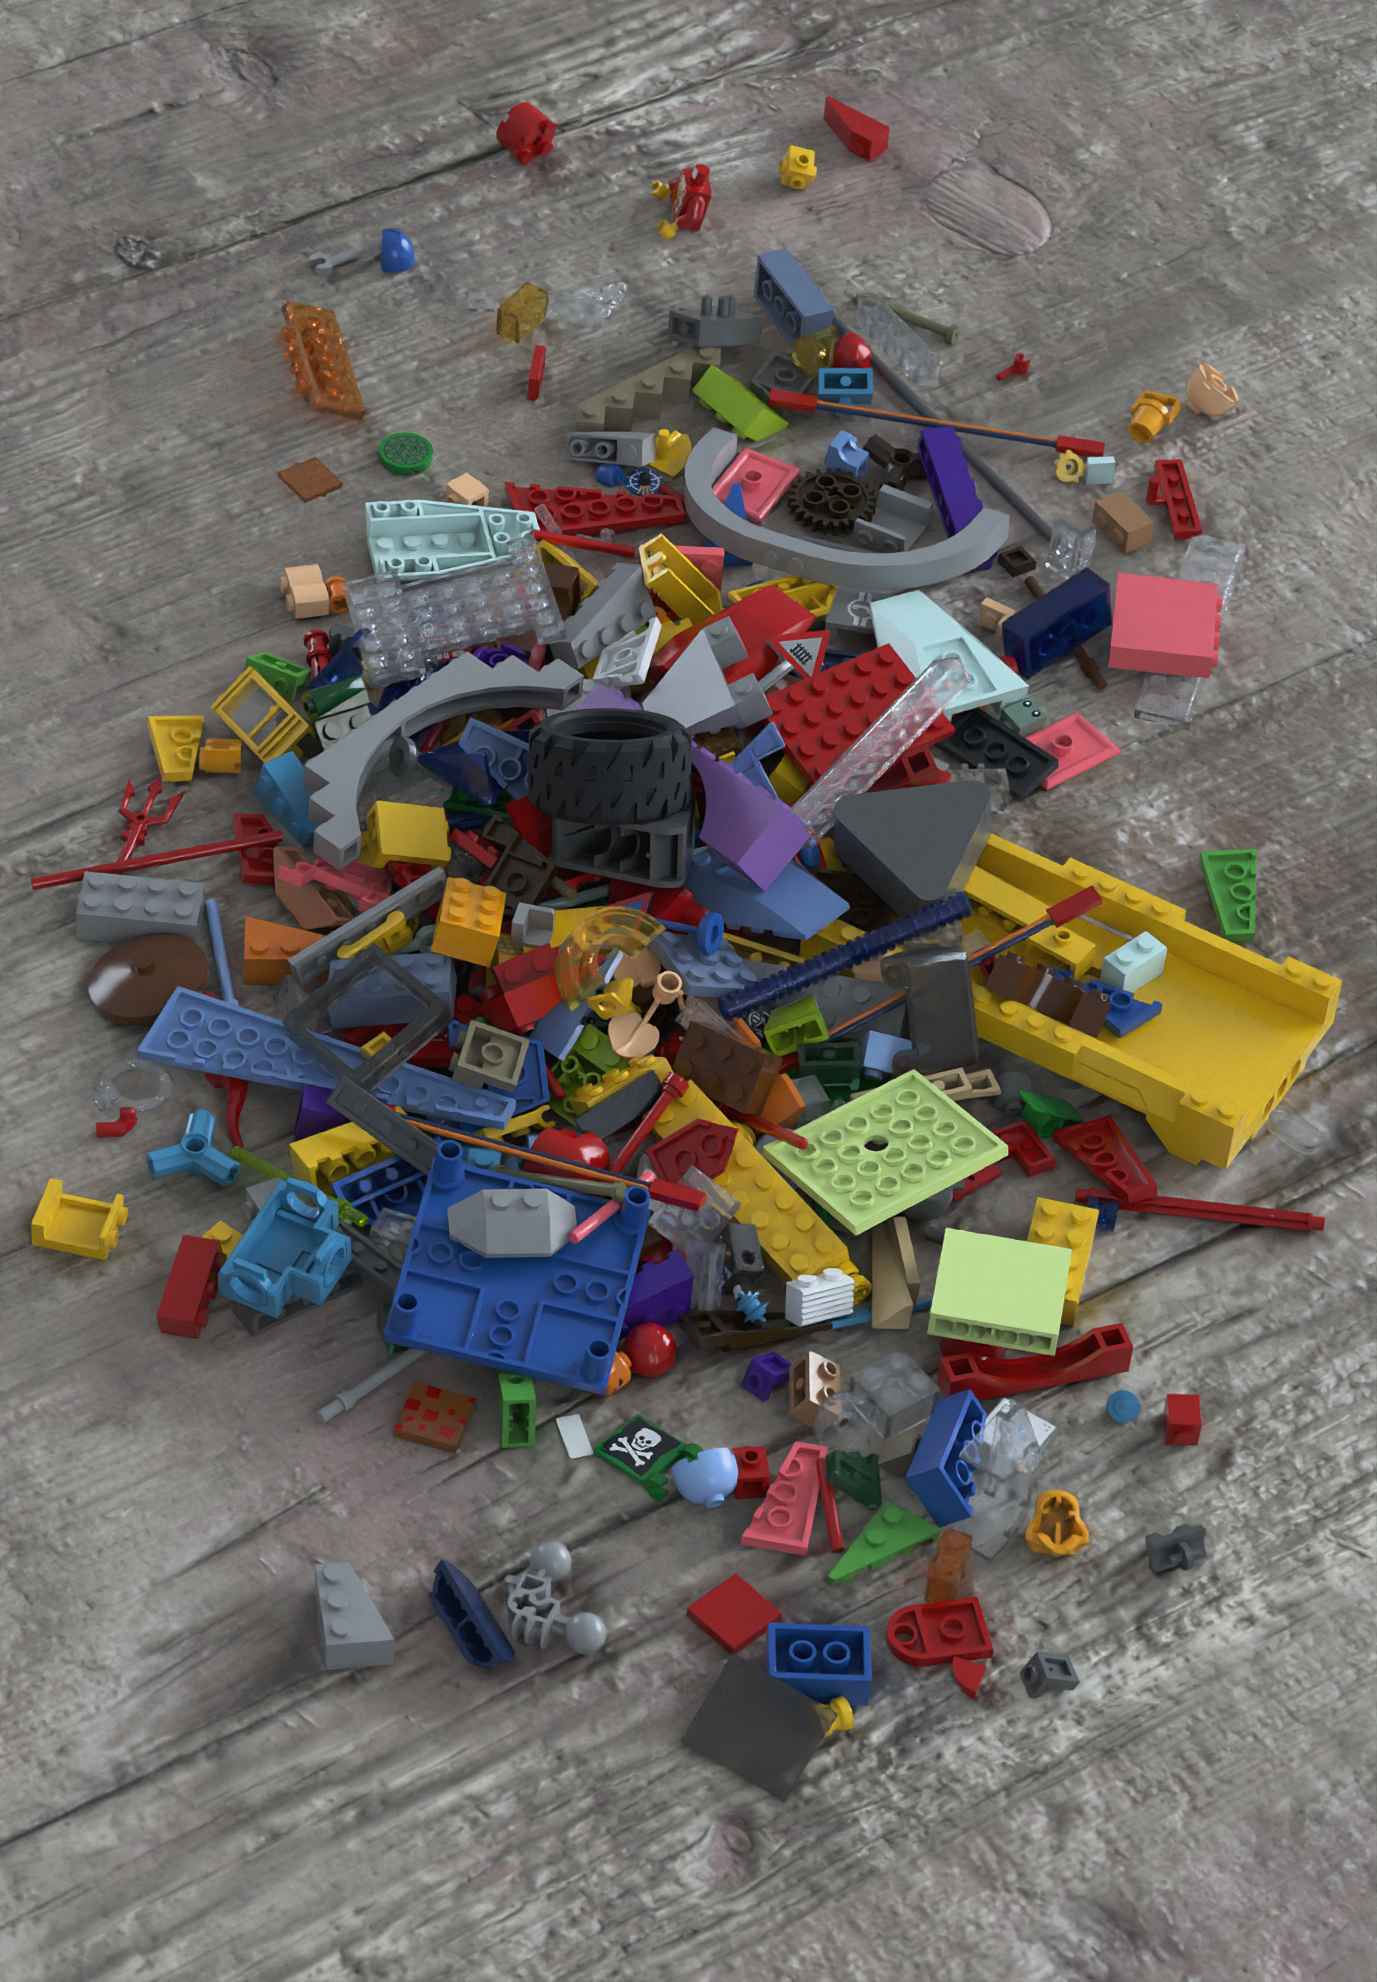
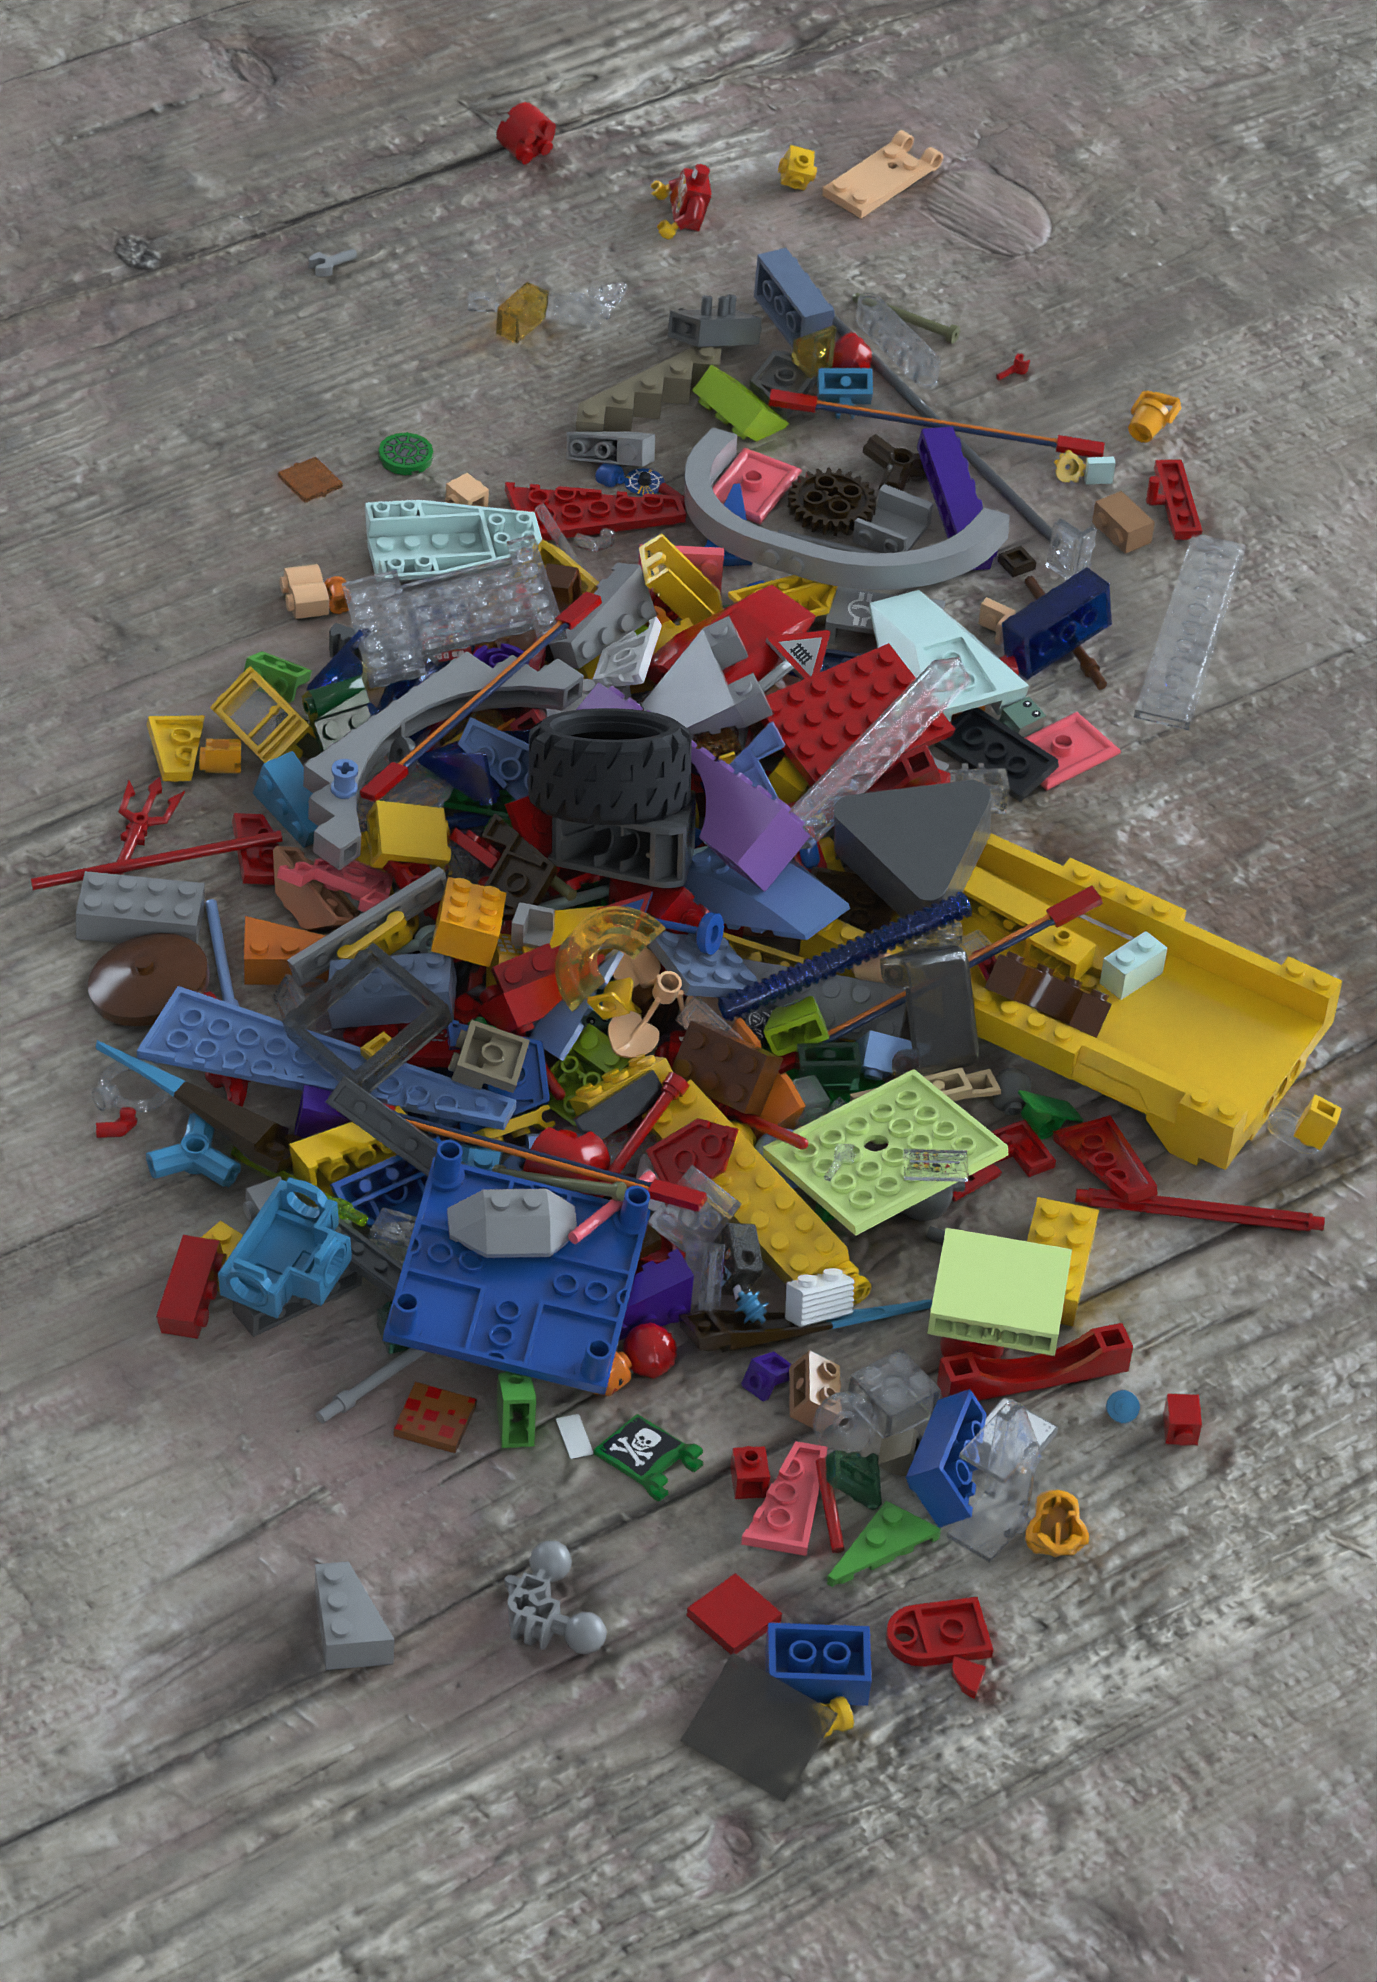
(77, 1222): yellow panel -> none
(252, 1134): none -> dark brown plate
(318, 654): red pin -> none
(320, 360): clear orange plate -> none
(344, 778): none -> medium blue bush
(395, 772): none -> piece
(396, 251): blue helmet -> none
(469, 1619): dark blue brick -> none
(536, 372): red tile -> none
(583, 543): red bar -> none
(671, 452): yellow shield -> none
(707, 1478): light blue cylinder -> none
(842, 1154): none -> clear hand
(846, 456): medium blue brick -> none
(856, 130): red slope -> none
(881, 176): none -> light nougat hinge
(893, 1275): tan wedge -> none
(935, 1165): none -> clear tile
(948, 1566): clear orange brick -> none
(1048, 1671): dark grey bracket -> none
(1107, 1212): clear blue wheel -> none
(1125, 1011): blue wing -> none
(1165, 625): coral brick -> none
(1177, 1548): dark grey hips -> none
(1208, 392): light nougat cylinder -> none
(1232, 889): bright green wing -> none
(1317, 1122): none -> yellow brick

